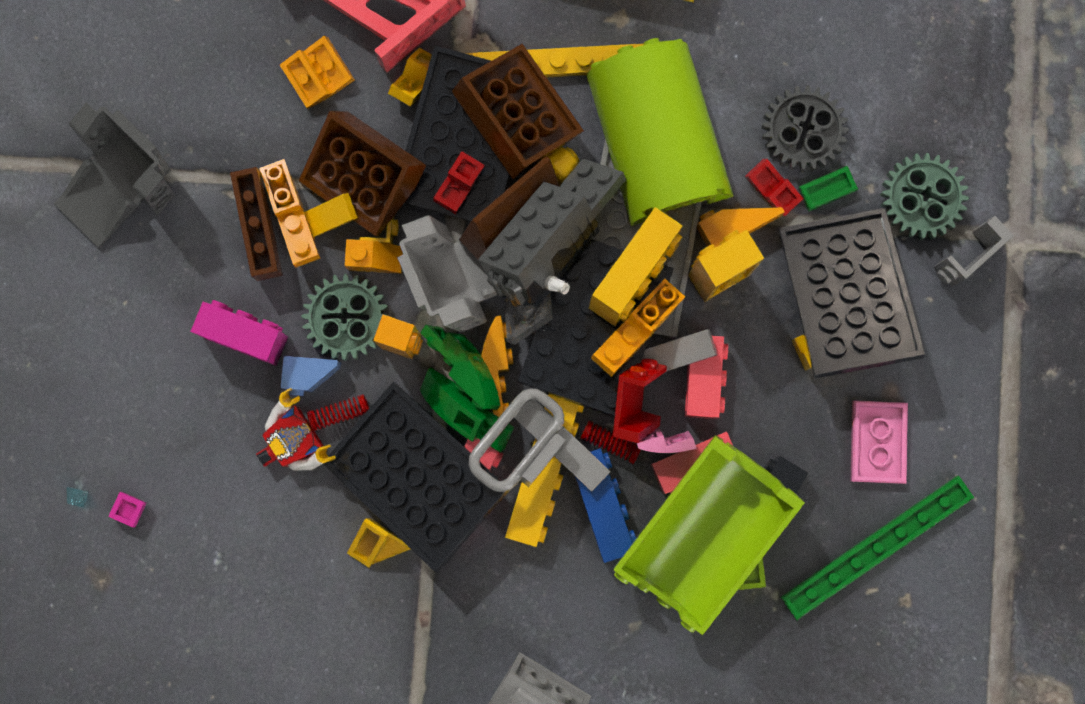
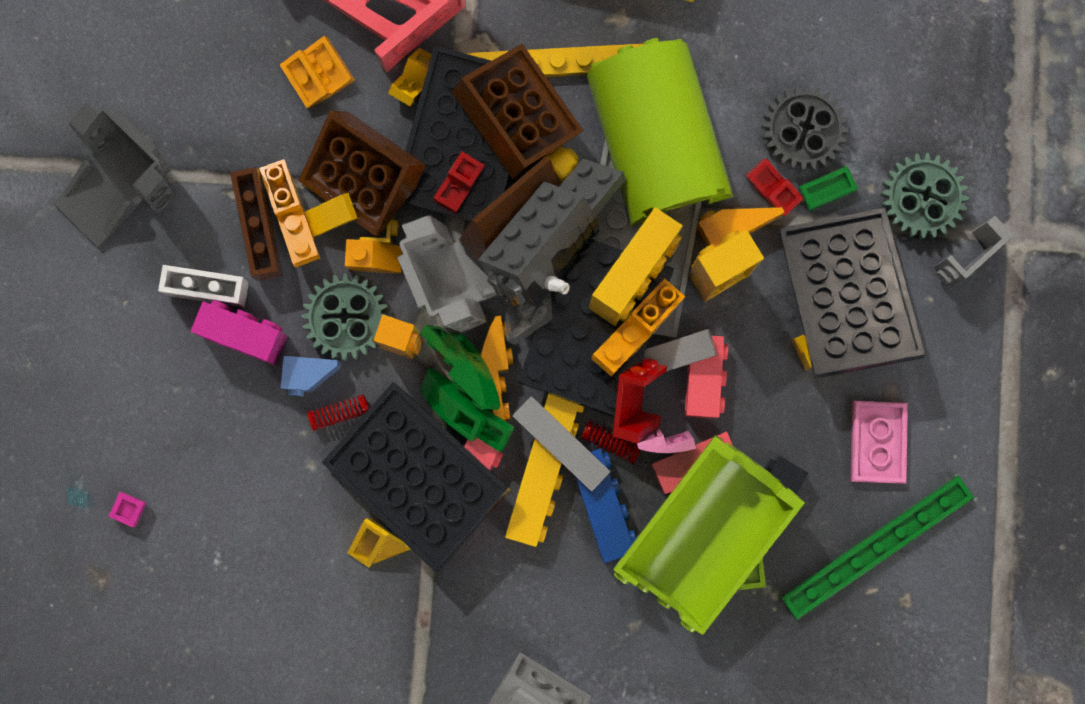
(203, 286): none -> white brick
(292, 438): torso -> none
(536, 458): light grey bar -> none

